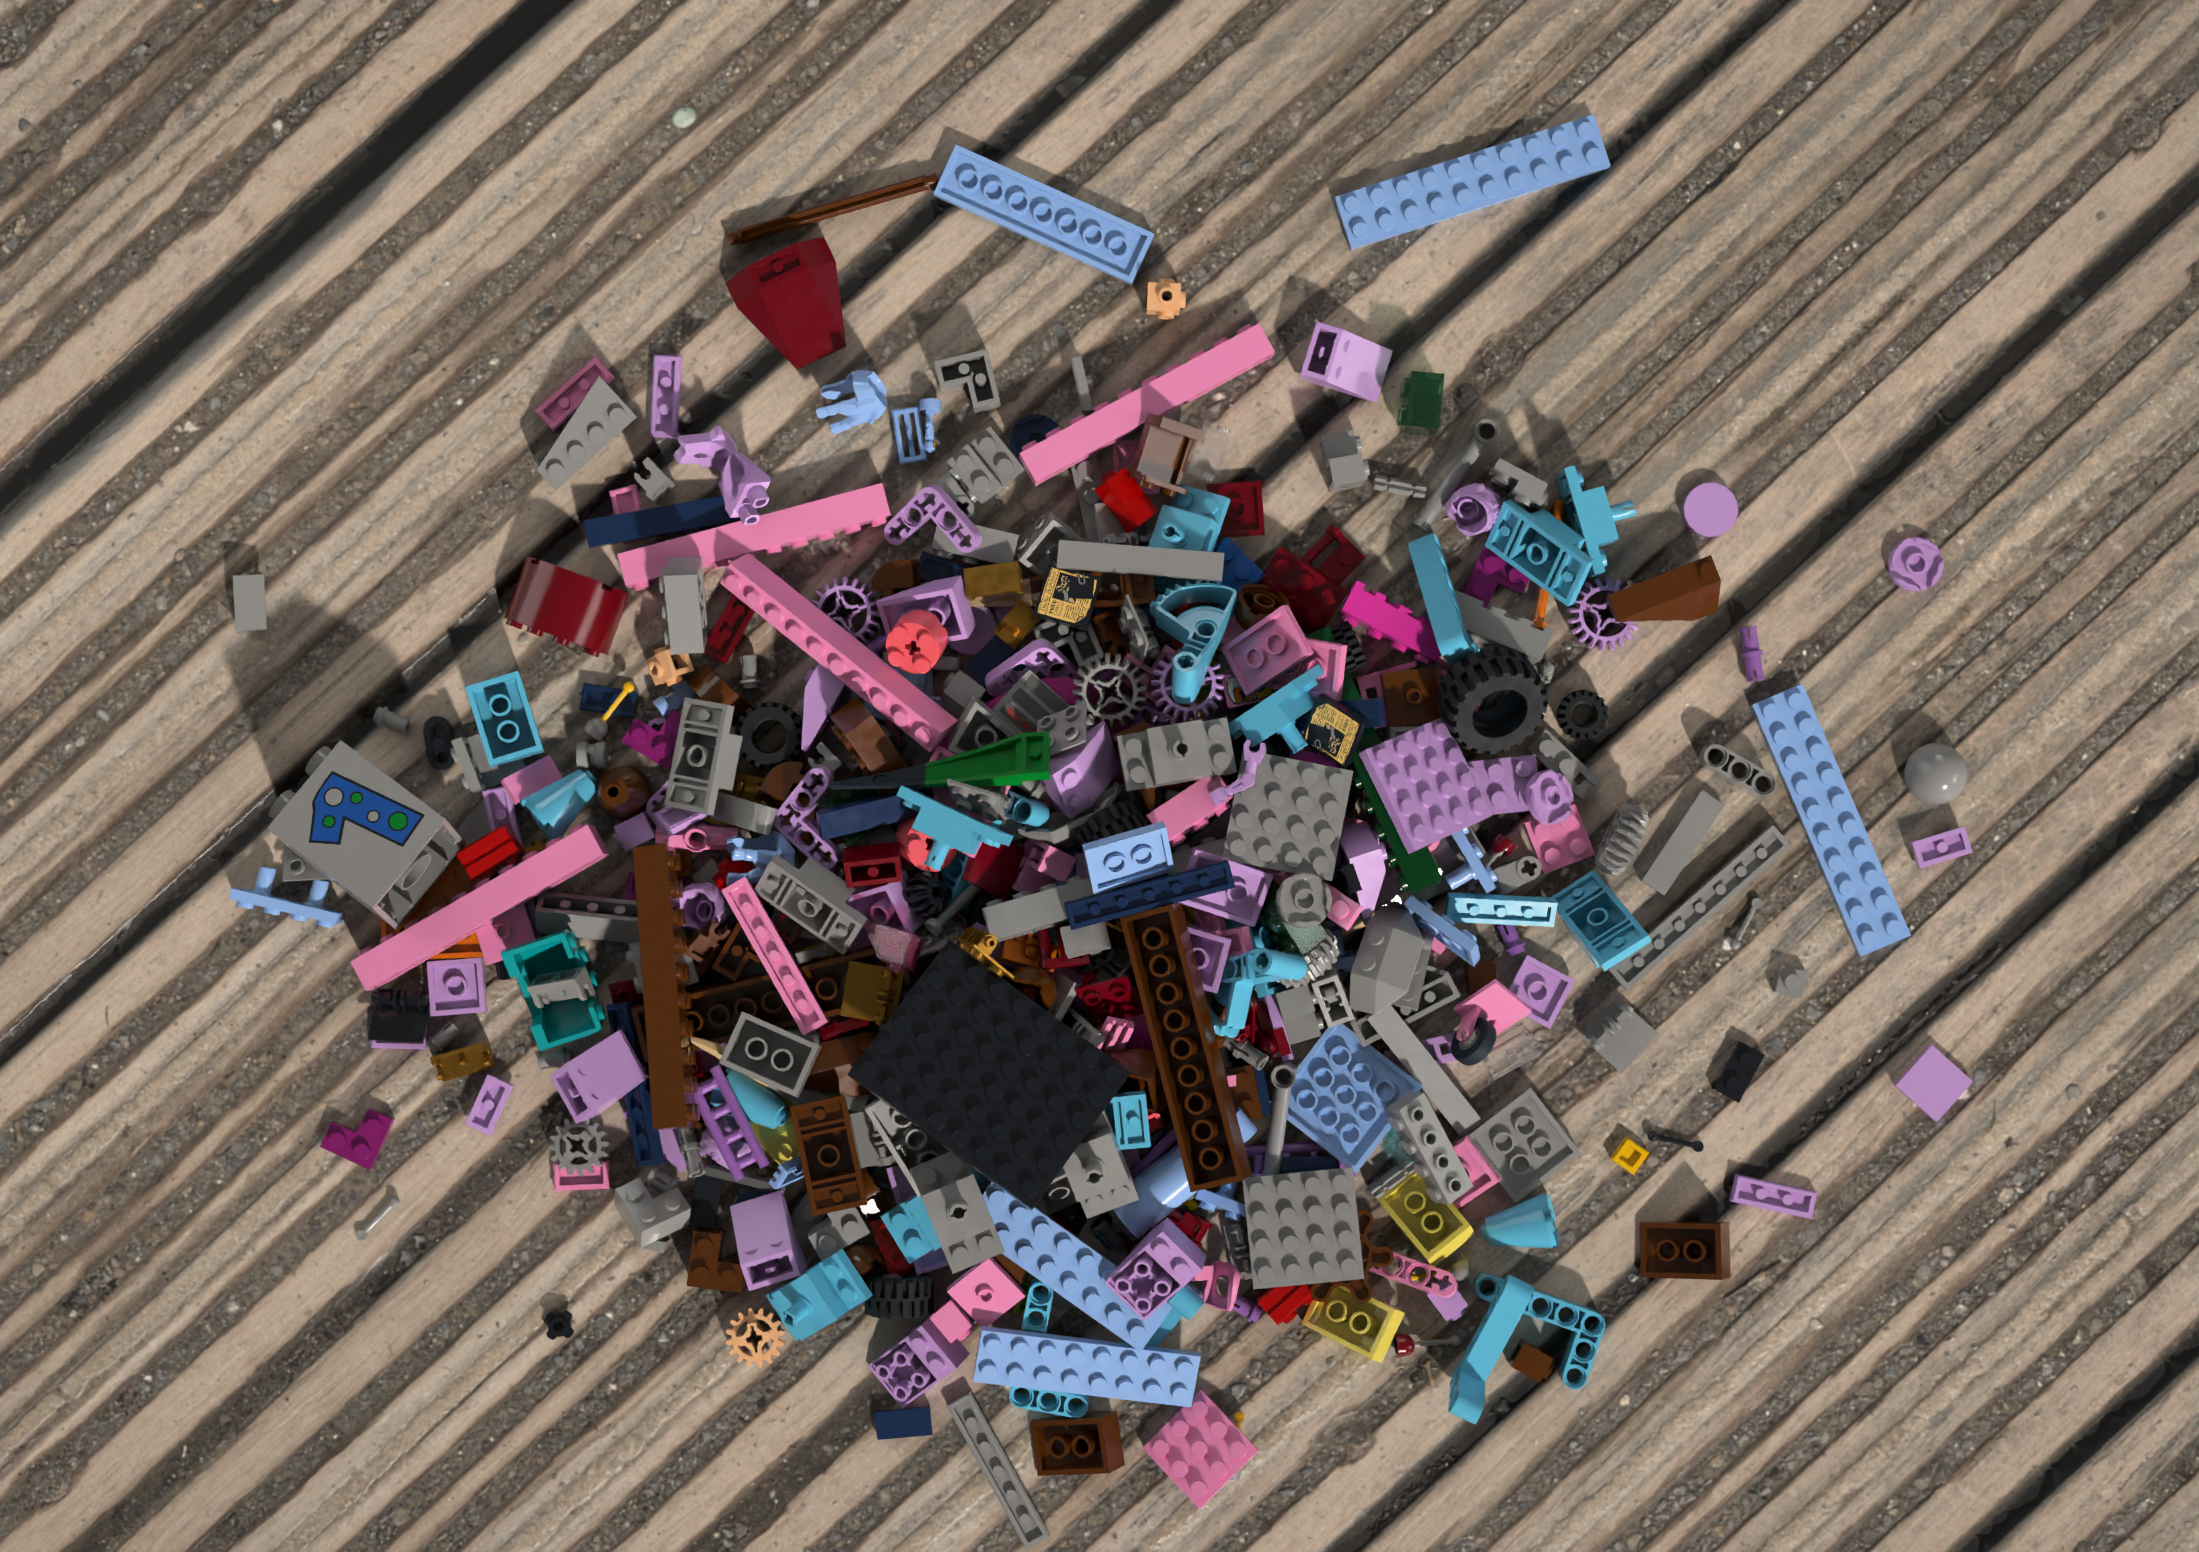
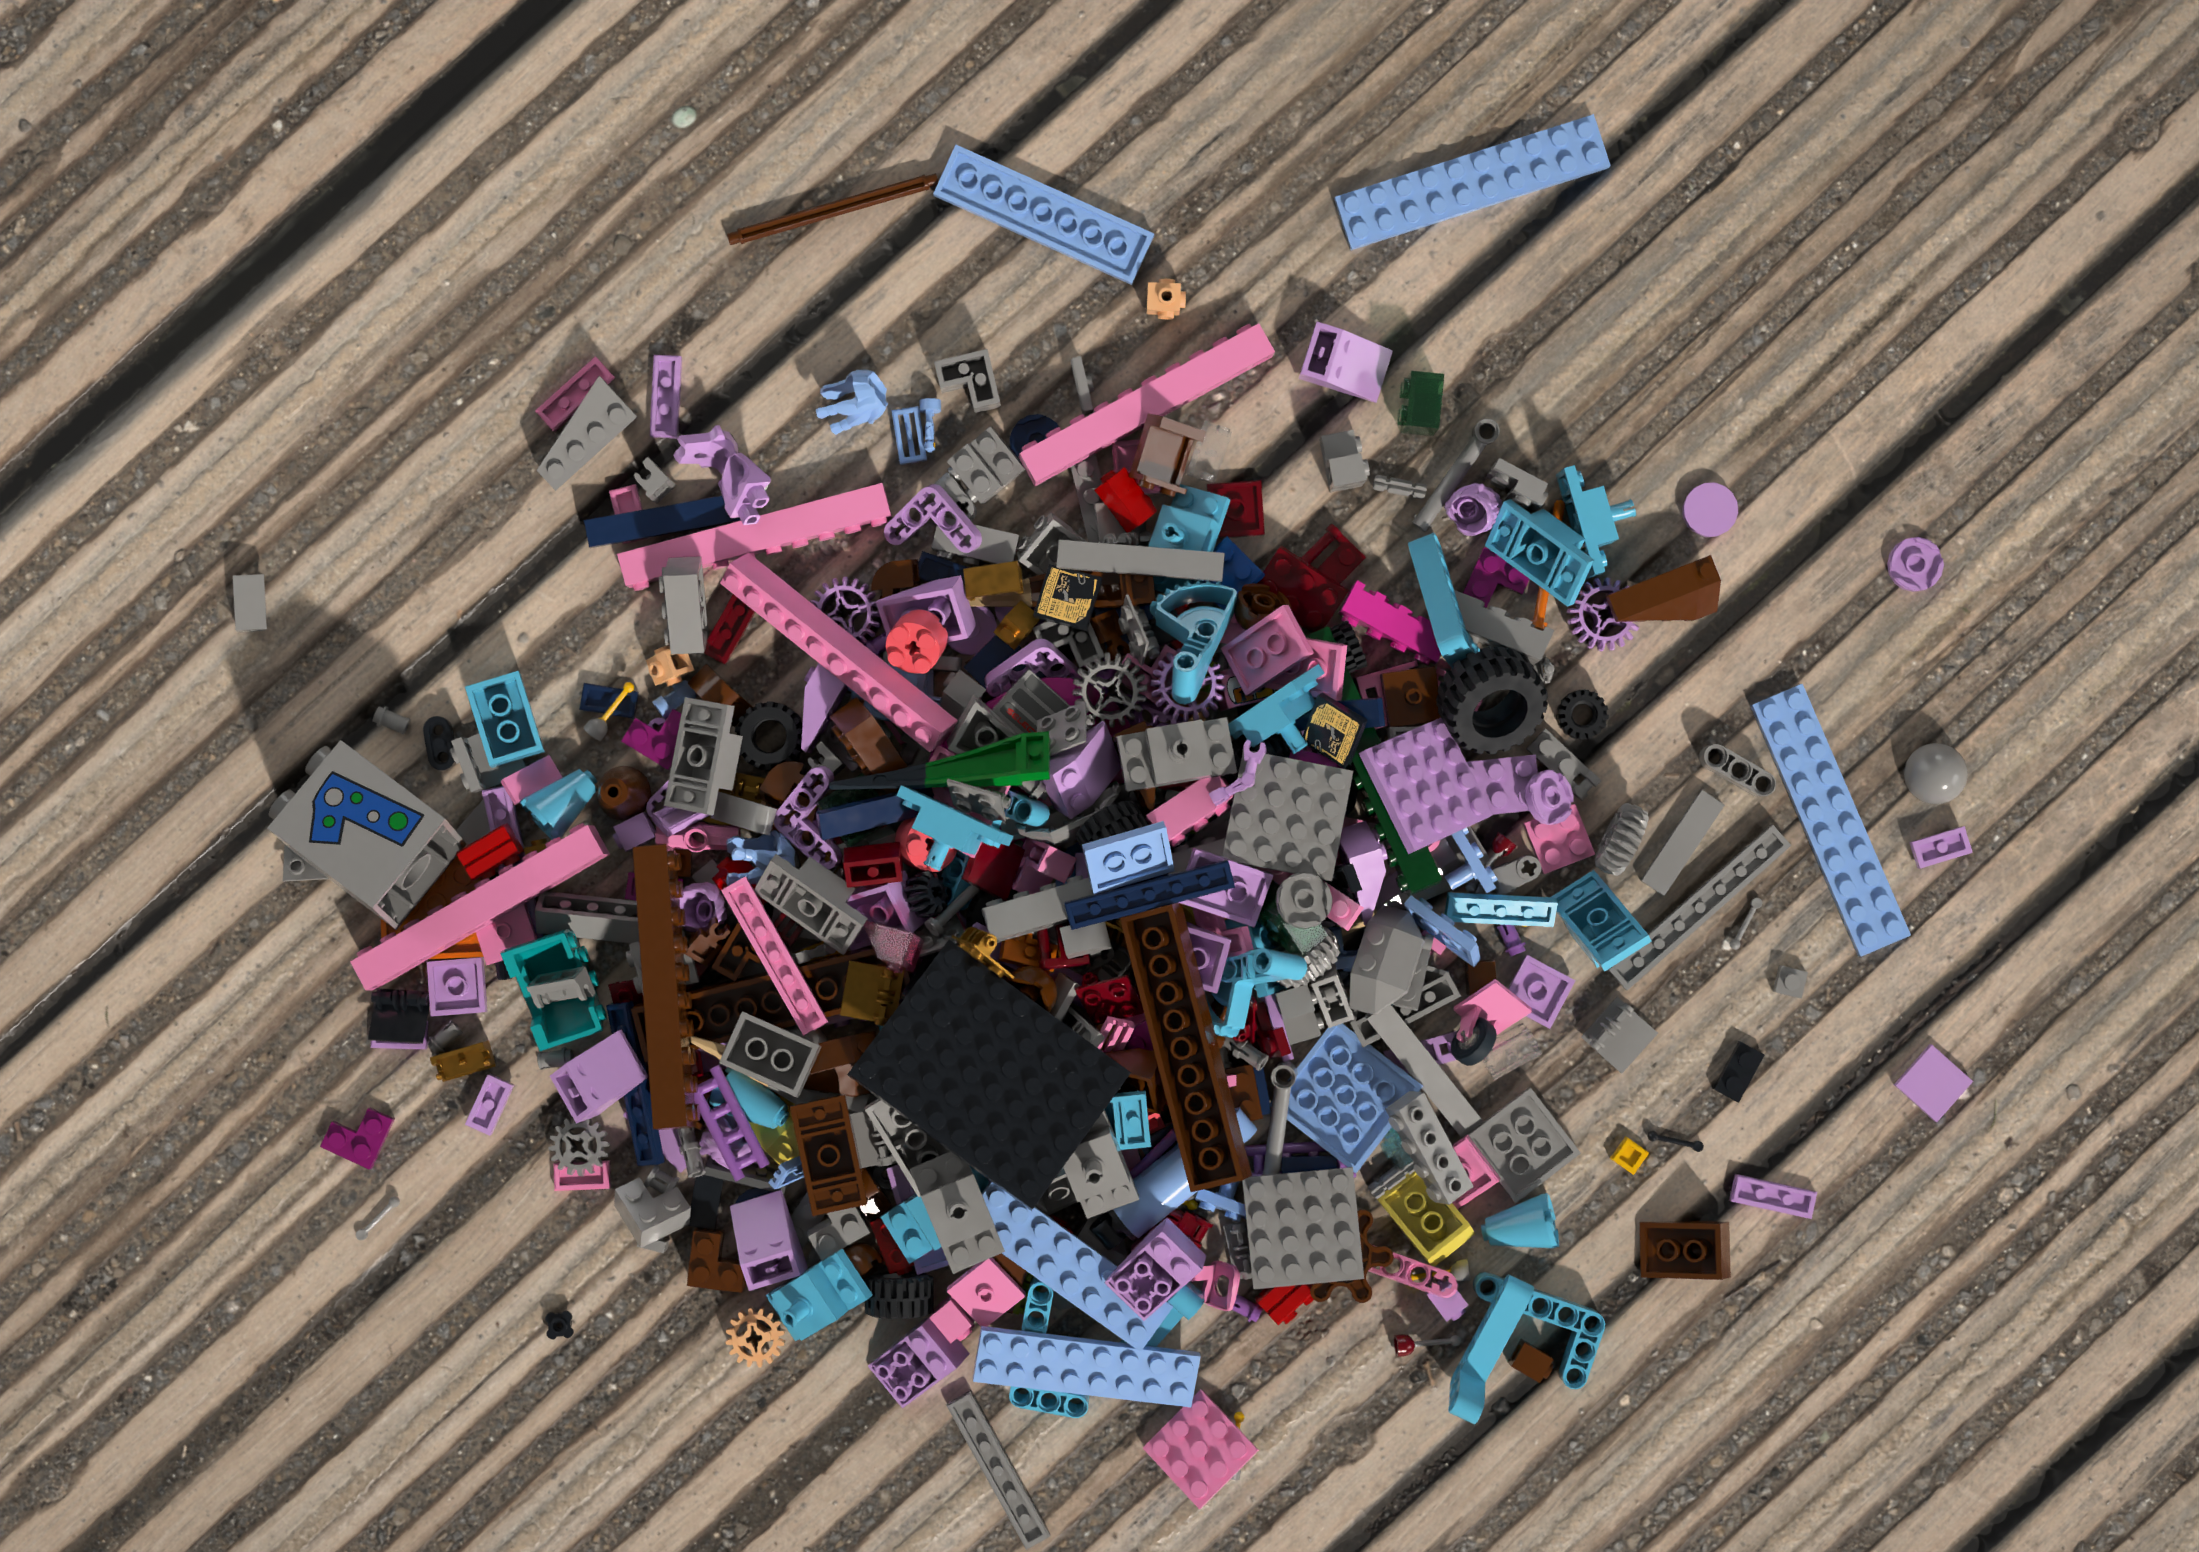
(262, 896): light blue plate -> none
(566, 606): dark red cylinder -> none
(592, 755): light grey wheel -> none
(749, 675): light grey pin -> none
(794, 301): dark red wedge -> none
(838, 1028): dark red plate -> none
(903, 1422): dark blue tile -> none
(1078, 1444): reddish brown slope -> none
(1358, 1326): light yellow slope -> none
(1751, 653): medium lavender pin -> none

